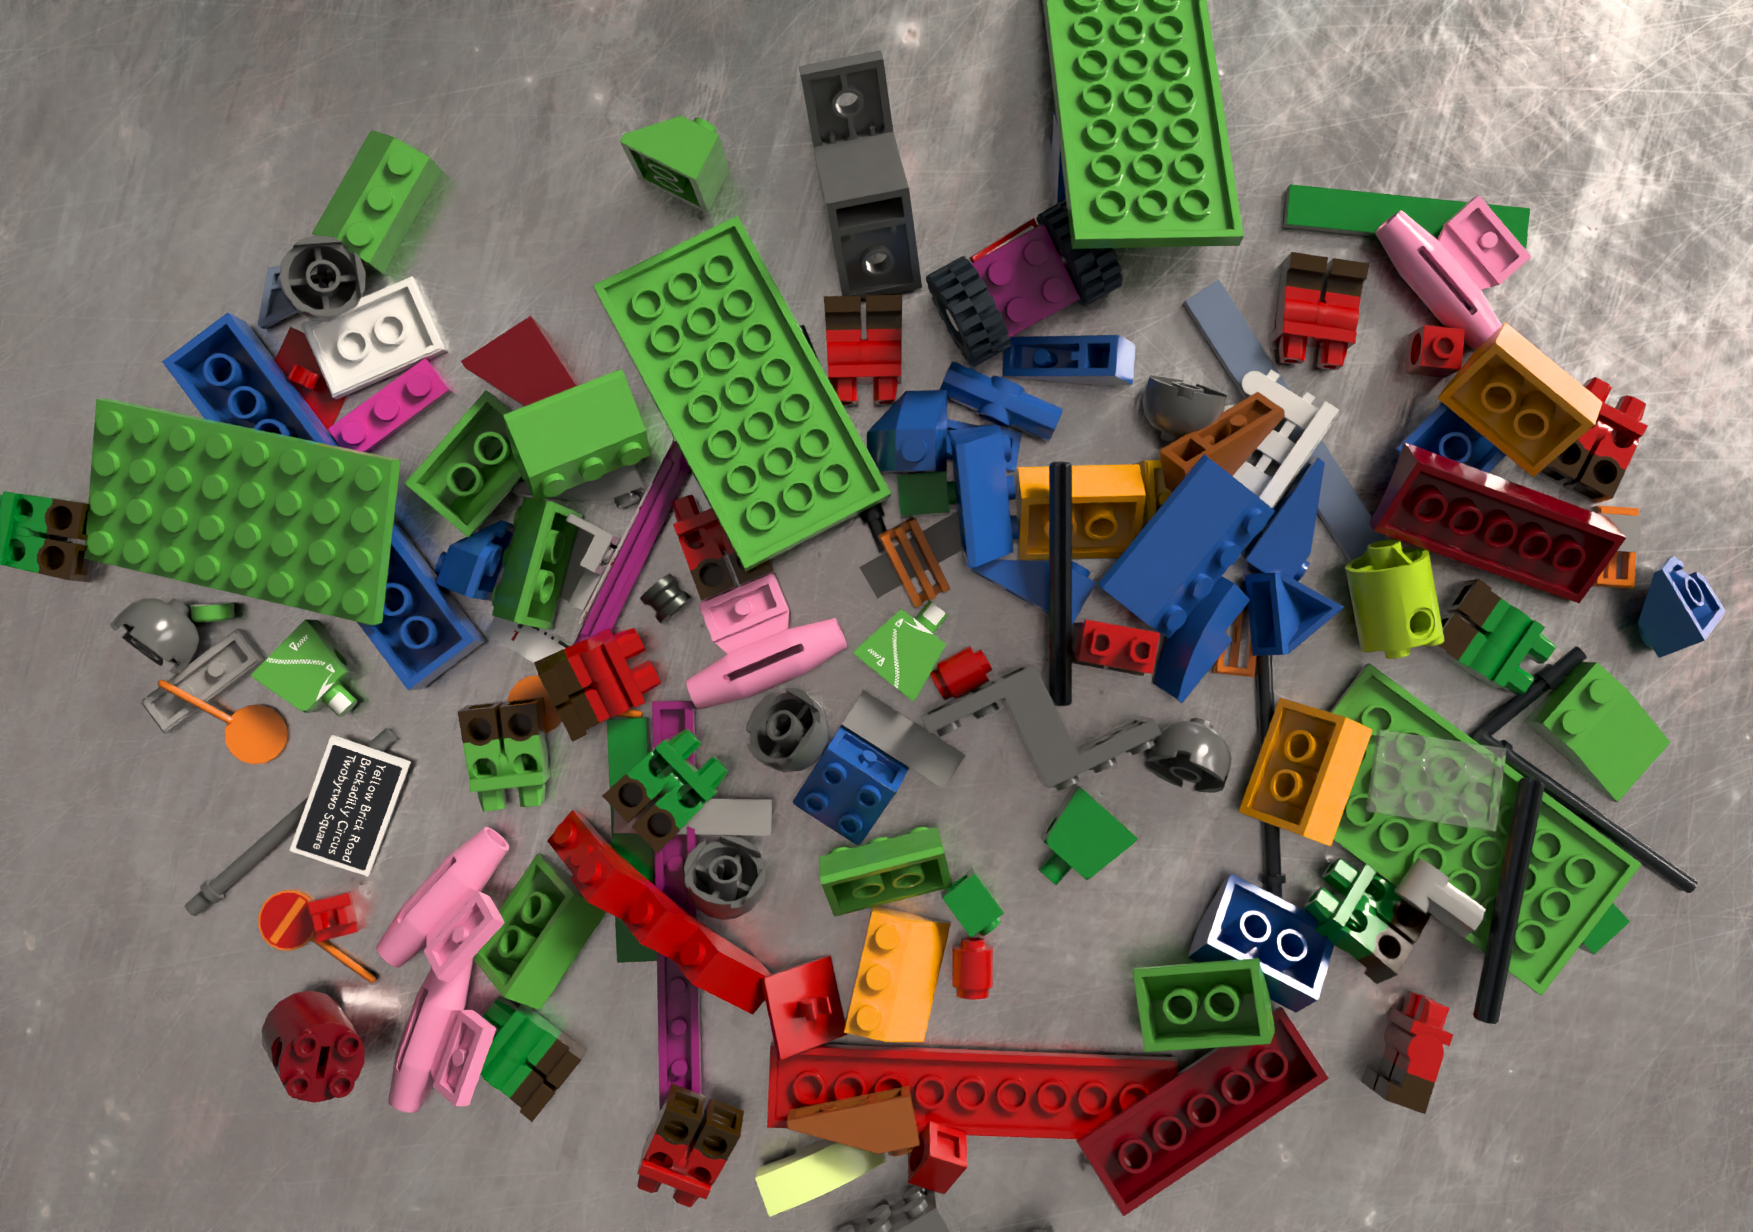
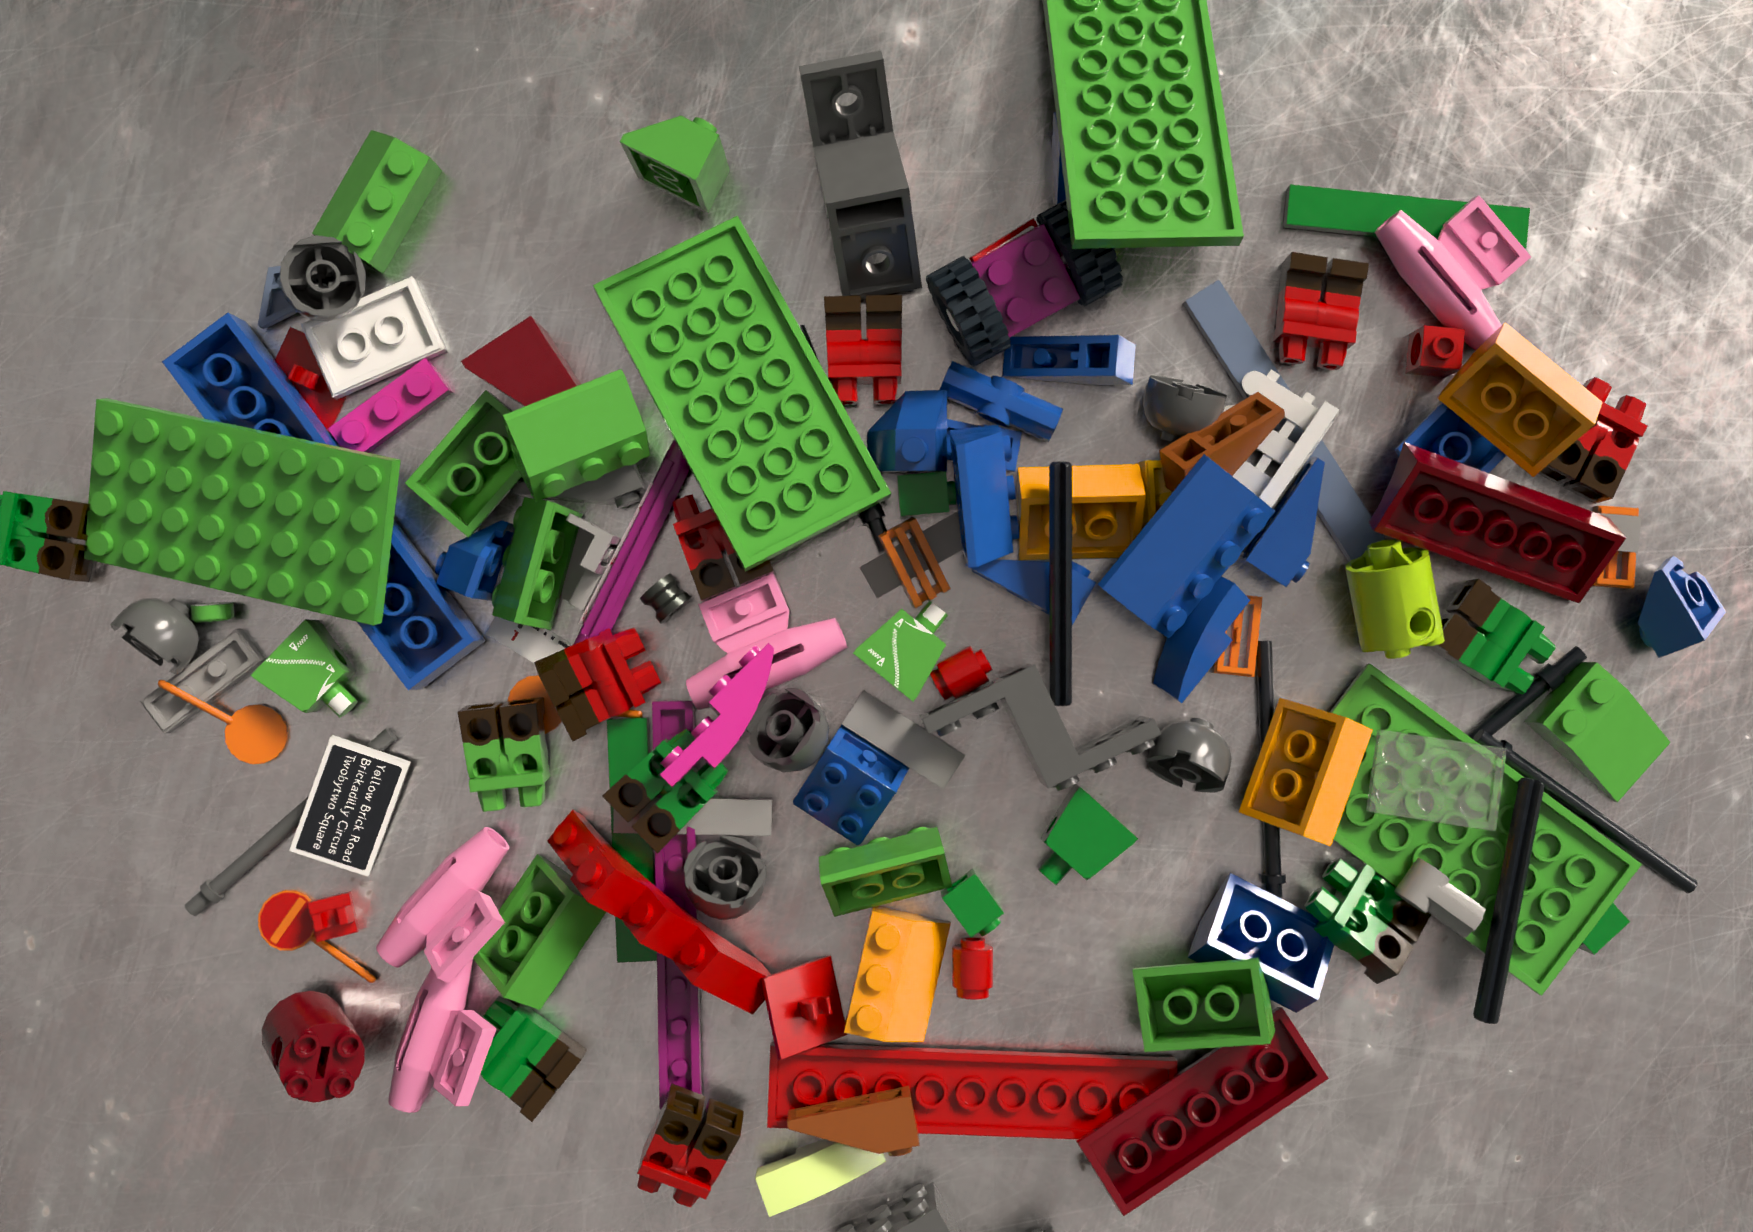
(735, 704): none -> dark pink slope
(938, 1158): red brick -> none
(1114, 646): red hips -> none
(1284, 612): blue slope -> none
(1411, 1053): red hips -> none

